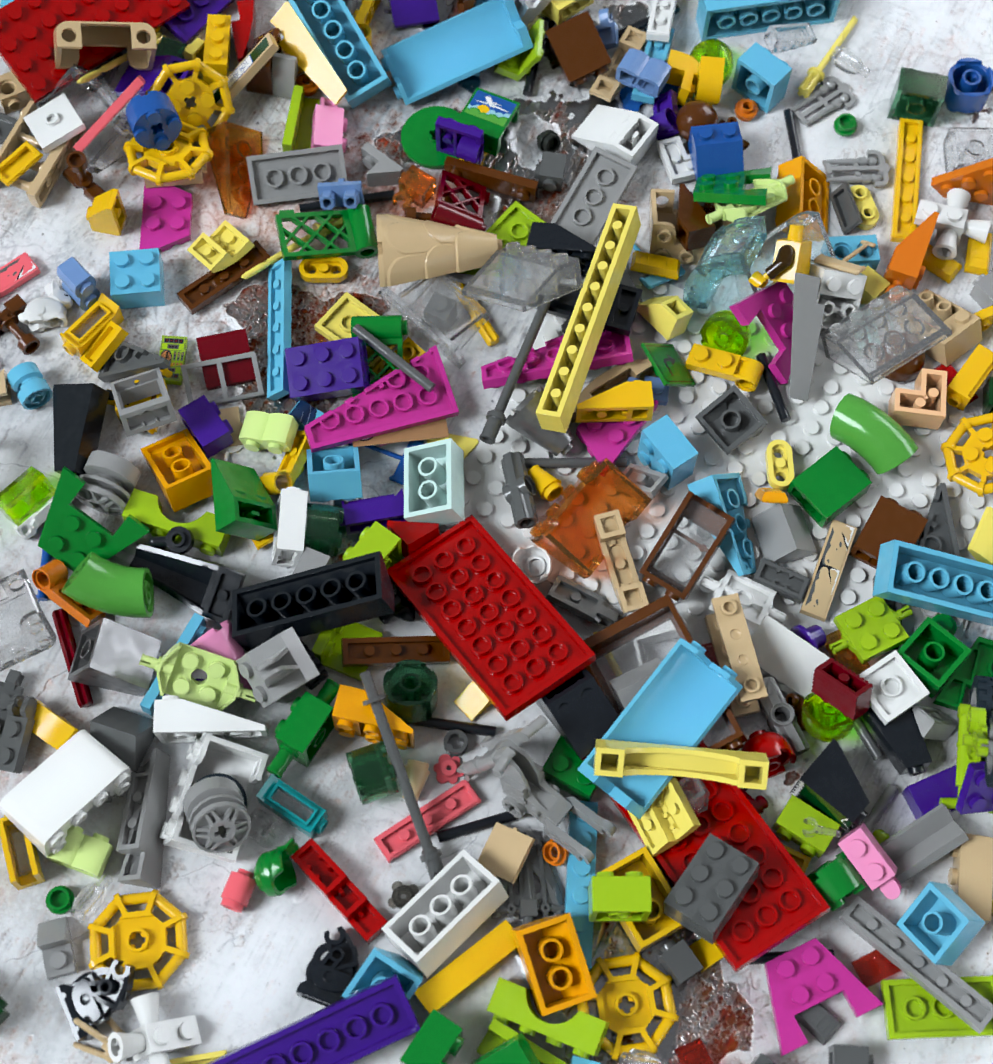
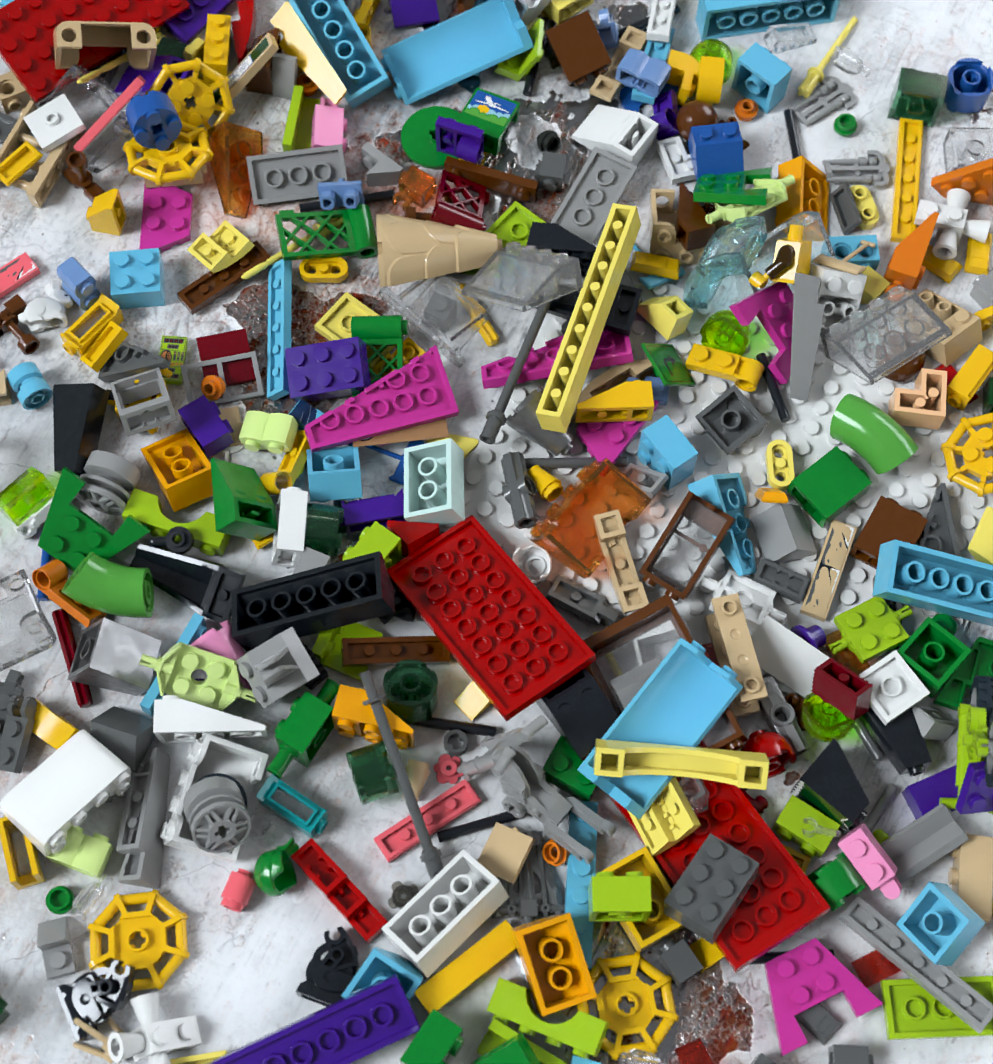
(217, 384): none -> orange plate
(393, 358): dark grey bar -> none

